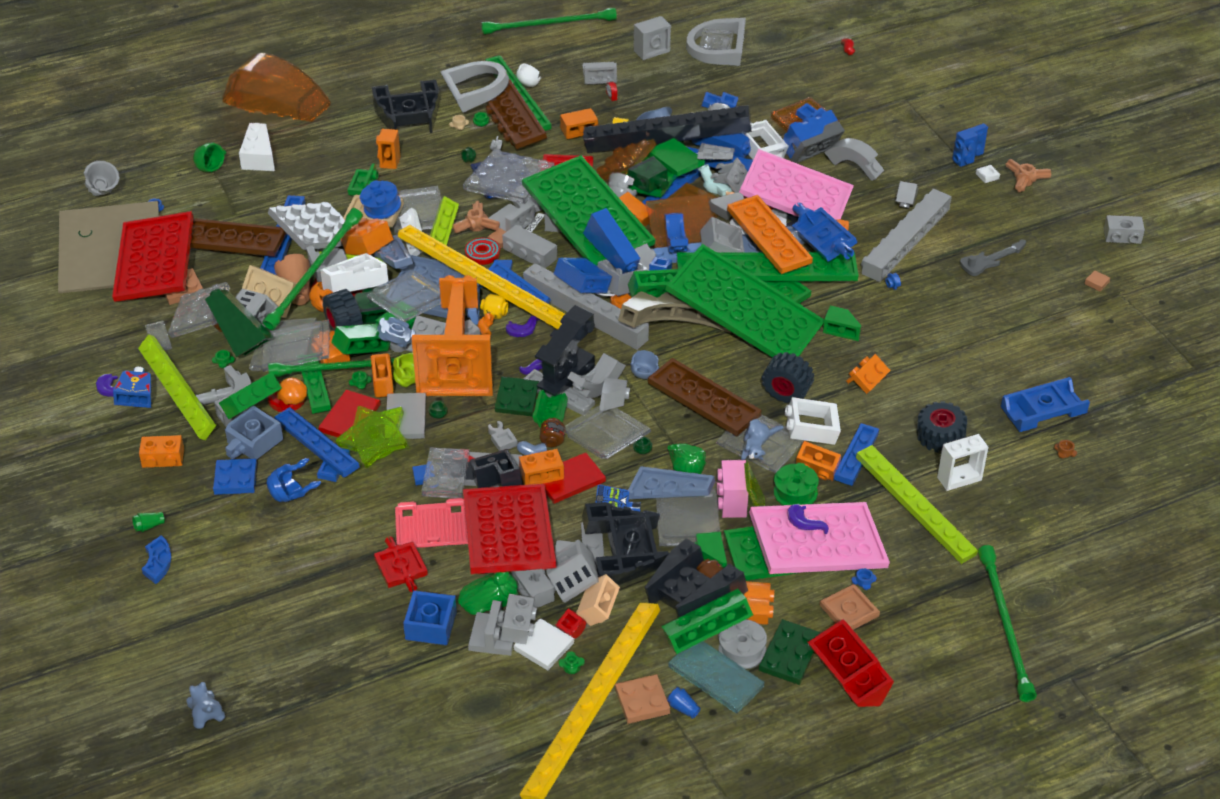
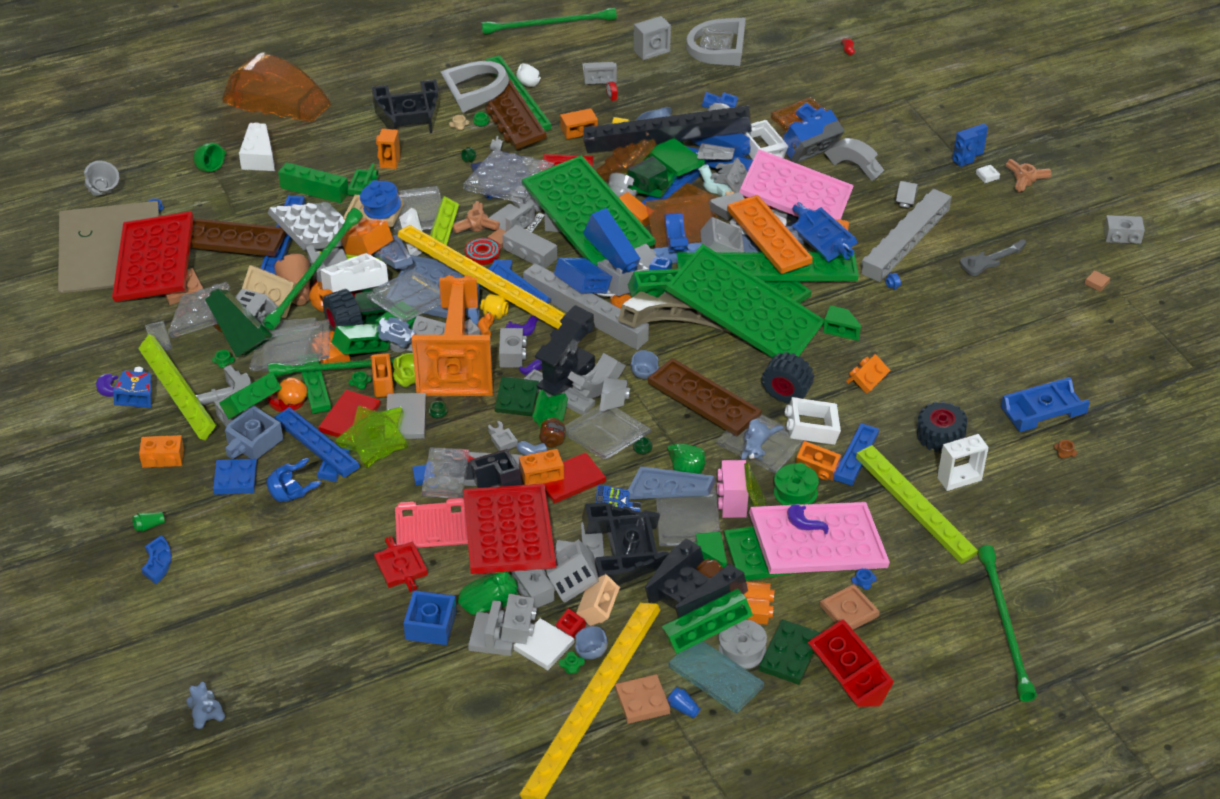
(313, 182): none -> green brick
(511, 347): none -> light grey brick
(591, 642): none -> sand blue hair

